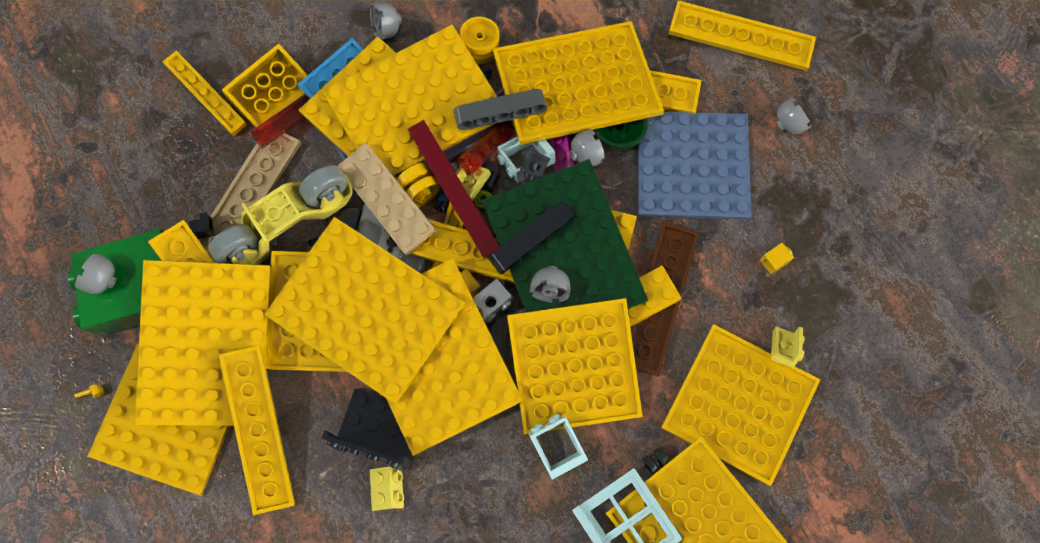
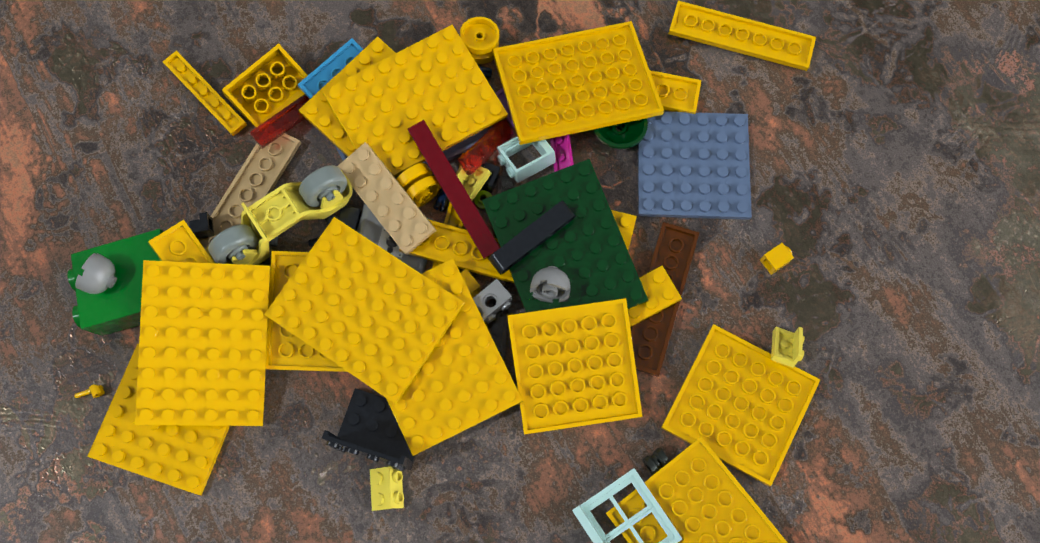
(257, 430): yellow plate -> none
(385, 20): light grey cylinder -> none
(499, 109): dark grey beam -> none
(533, 157): black brick -> none
(569, 462): light aqua window -> none
(586, 147): light grey cylinder -> none
(792, 118): light grey cylinder -> none

